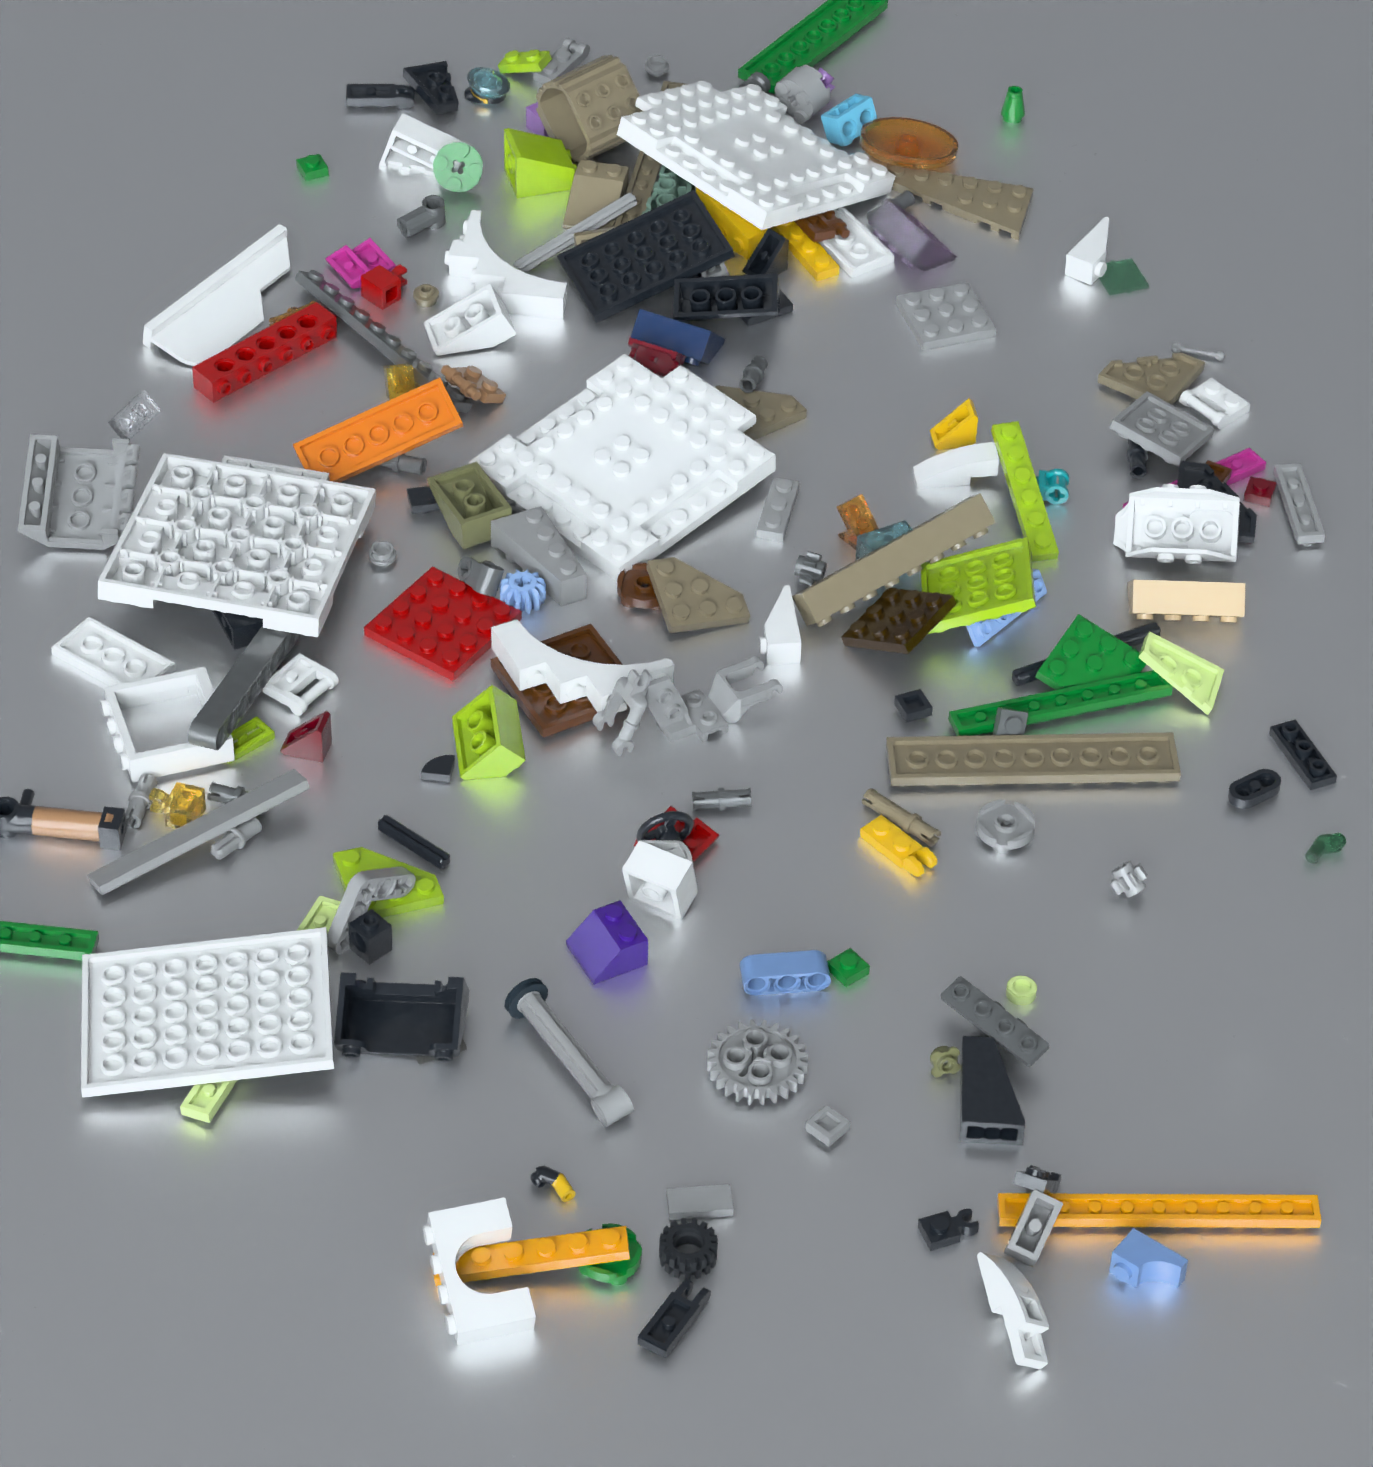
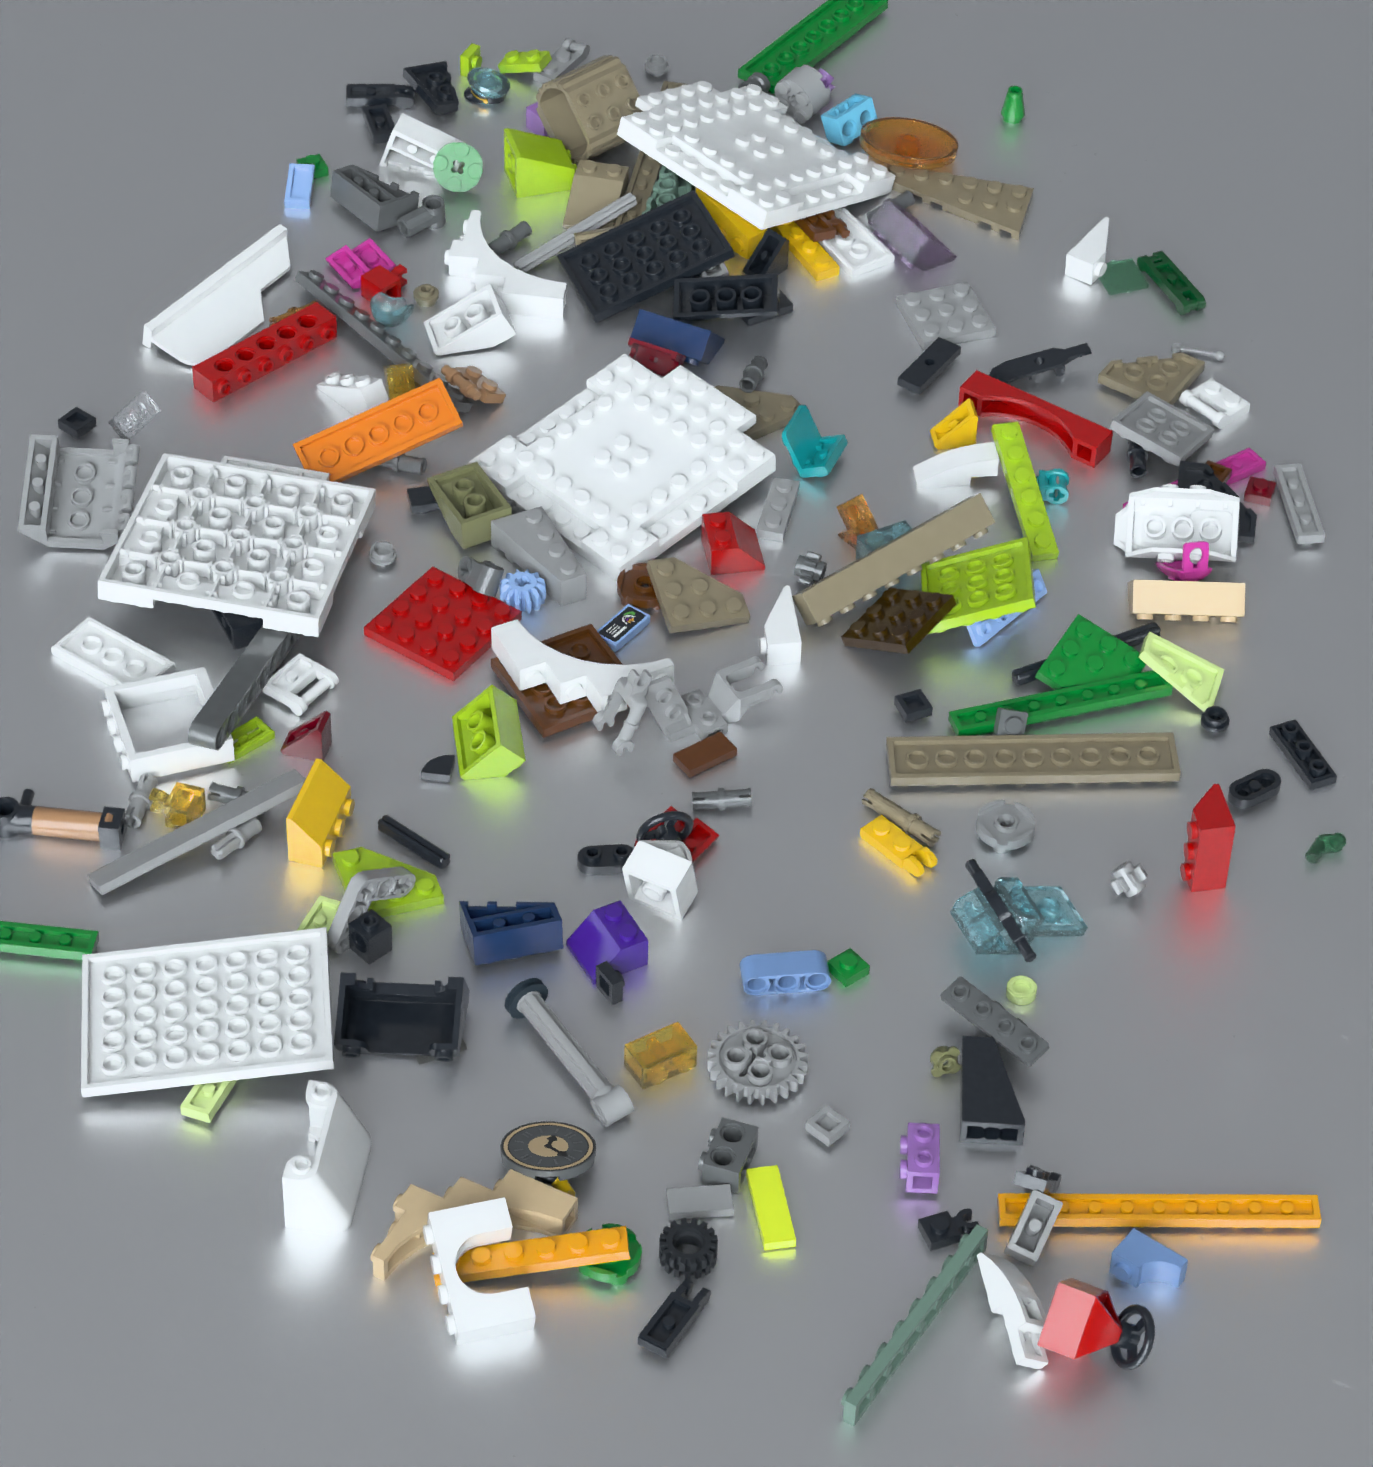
(77, 422): none -> black plate
(299, 186): none -> light blue tile
(318, 815): none -> yellow slope
(325, 1188): none -> white windscreen
(354, 392): none -> white slope
(371, 199): none -> dark grey wedge
(378, 122): none -> black plate
(390, 310): none -> clear light blue hair
(470, 59): none -> lime plate
(508, 239): none -> dark grey pin
(510, 932): none -> dark blue wedge
(529, 1202): none -> tan arch
(548, 1150): none -> tile
(603, 859): none -> black plate
(610, 982): none -> black plate
(623, 627): none -> tile
(660, 1055): none -> clear yellow brick
(705, 754): none -> reddish brown tile
(729, 1154): none -> dark grey brick
(730, 544): none -> red slope
(770, 1207): none -> neon yellow tile
(809, 451): none -> teal bracket
(908, 1332): none -> sand green plate
(922, 1157): none -> medium lavender brick
(929, 365): none -> black tile
(1011, 915): none -> clear light blue piece
(1038, 363): none -> black piece
(1081, 437): none -> red arch
(1086, 1321): none -> piece
(1172, 282): none -> dark green plate
(1184, 569): none -> dark pink piece
(1208, 843): none -> red slope
(1215, 719): none -> black plate

